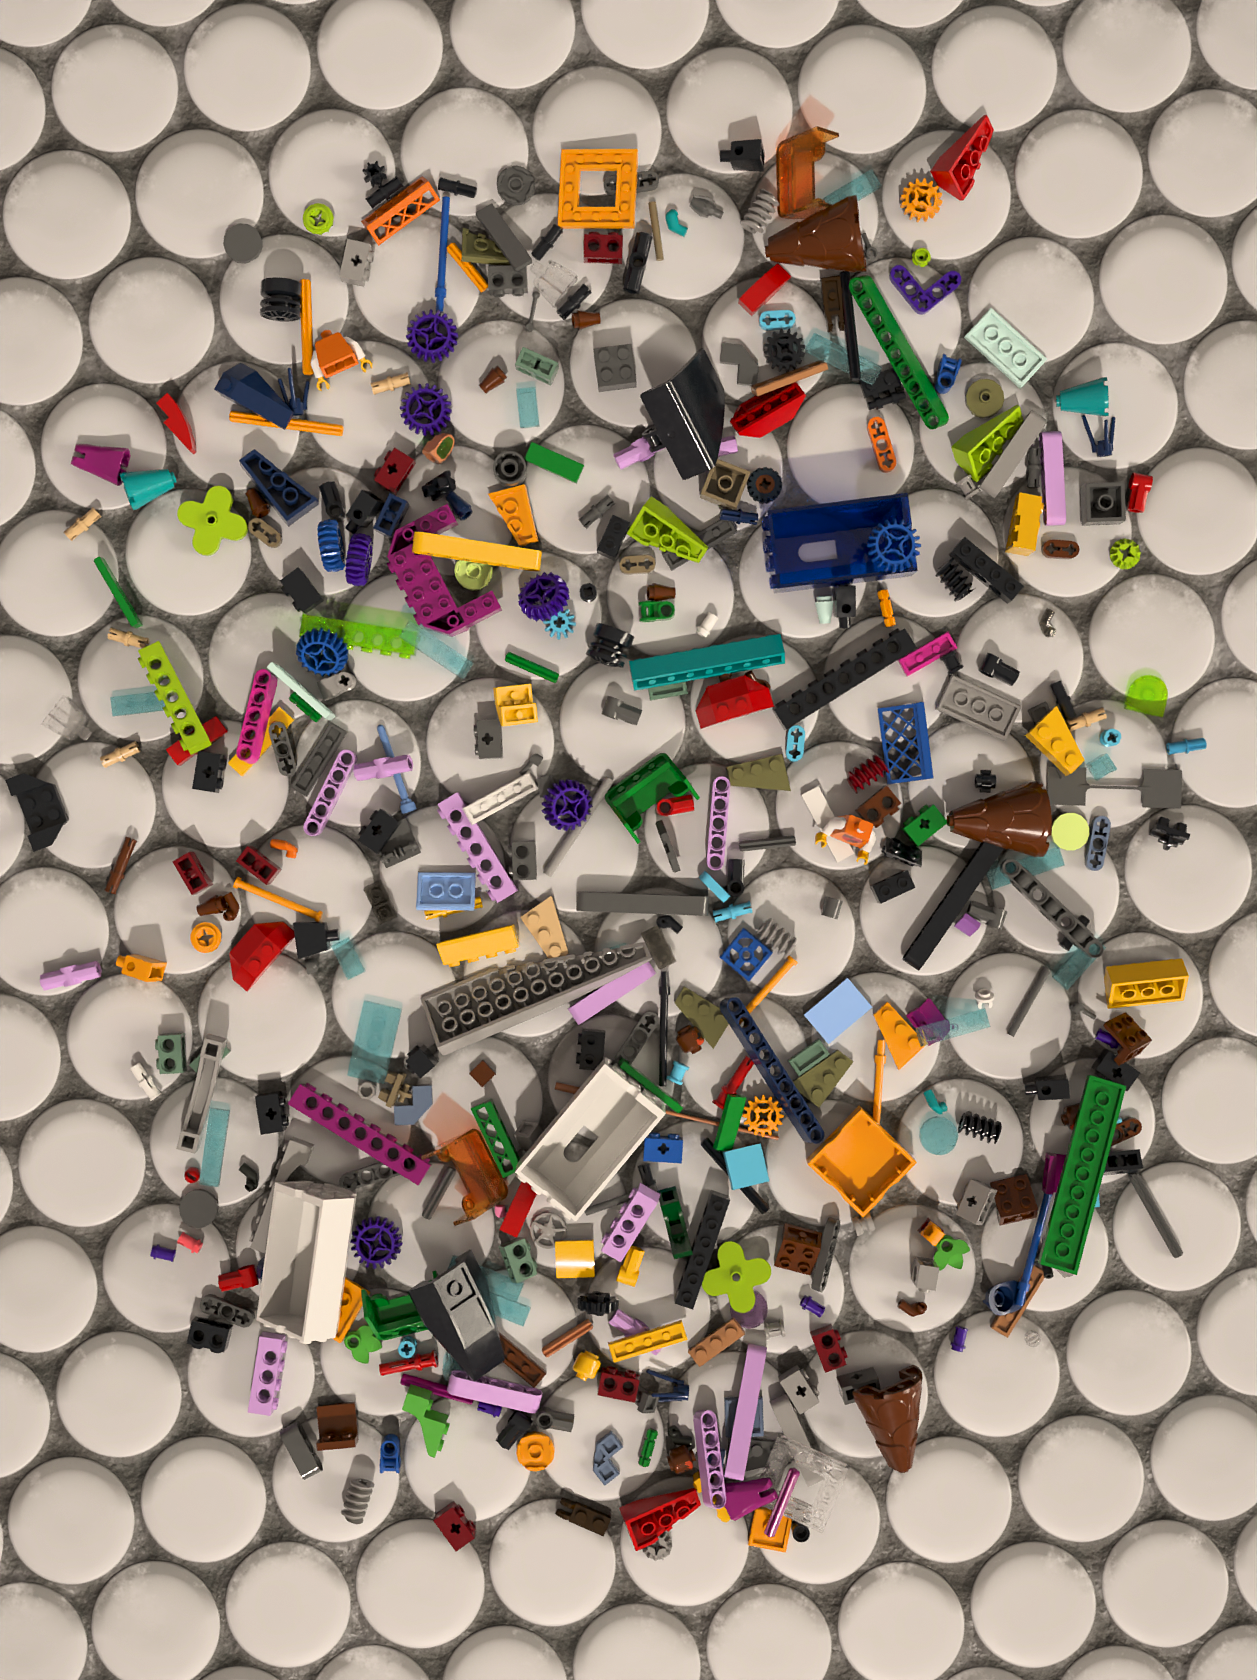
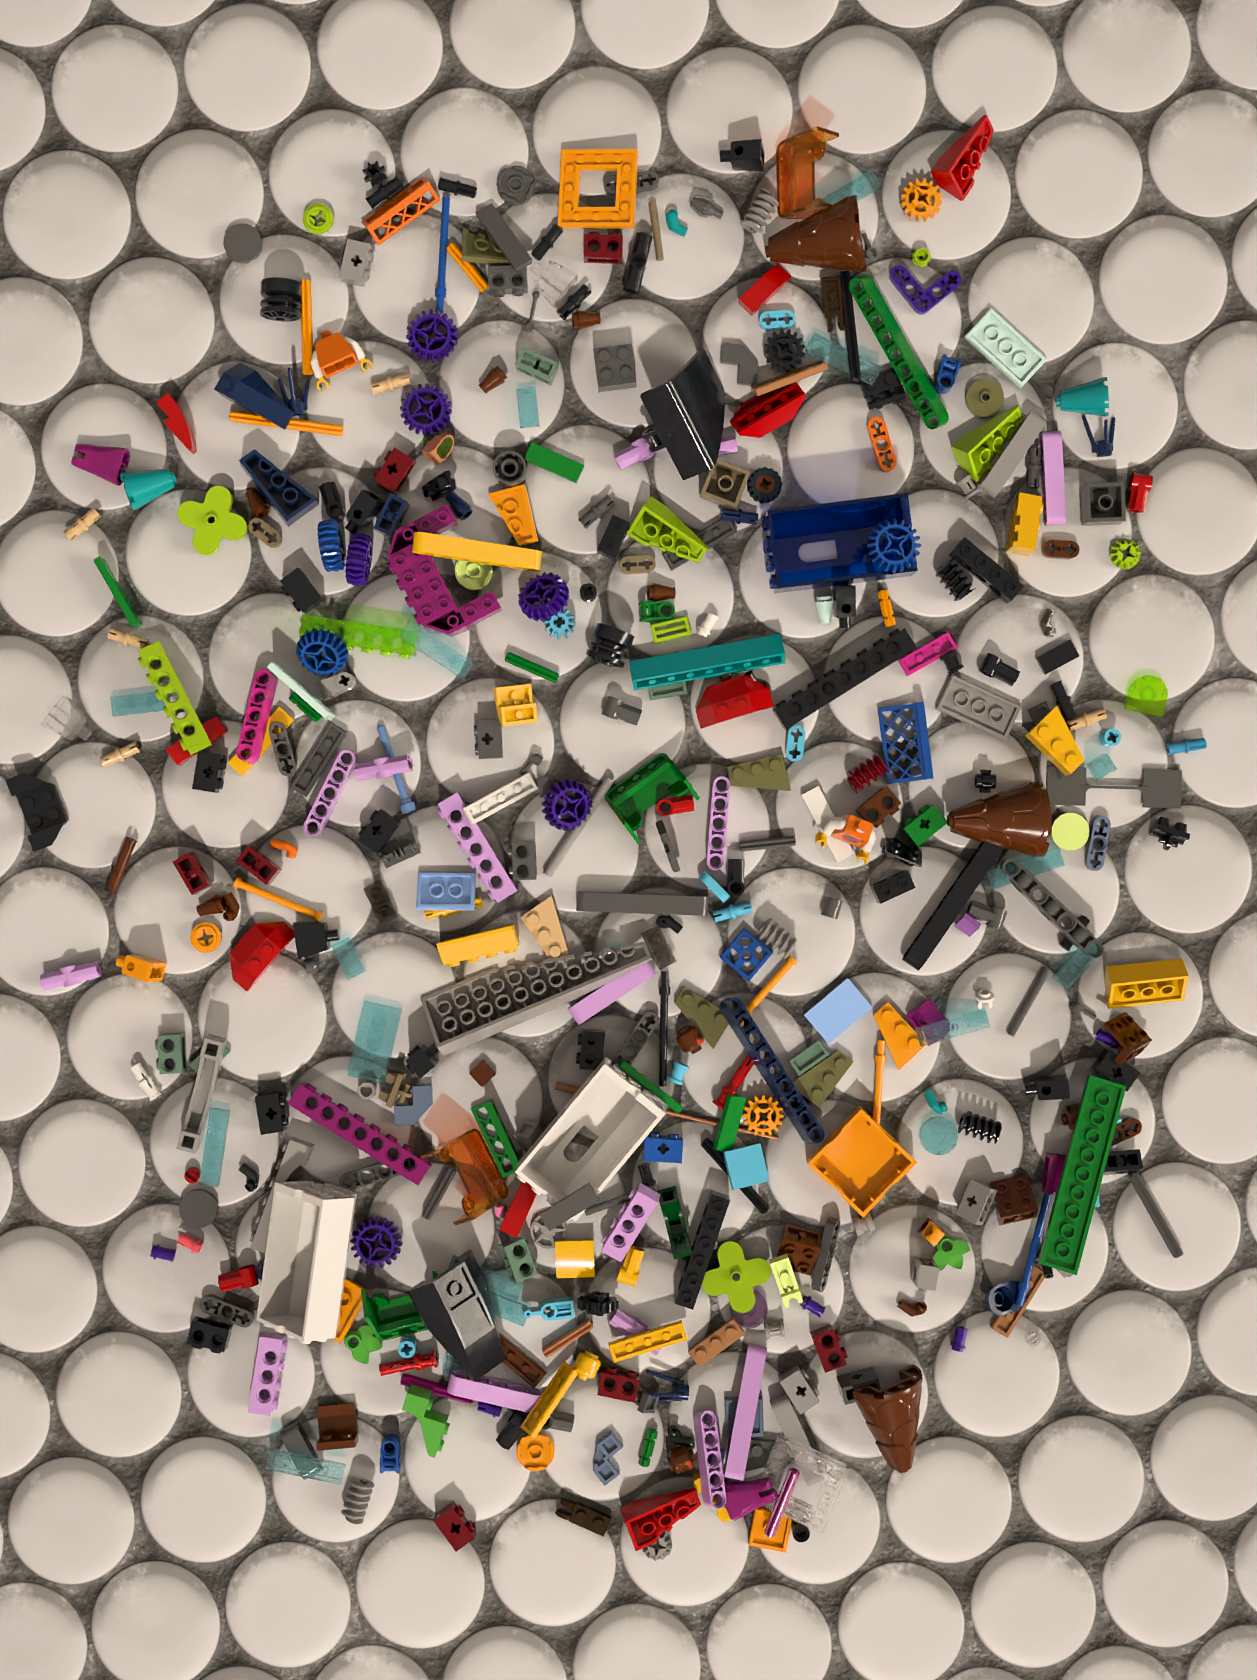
(305, 1466): none -> clear light blue tile
(549, 1399): none -> yellow tile
(560, 1309): none -> medium azure piece
(569, 1206): none -> dark grey tile
(668, 622): none -> lime tile
(785, 1279): none -> yellowish green plate
(1057, 657): none -> black tile

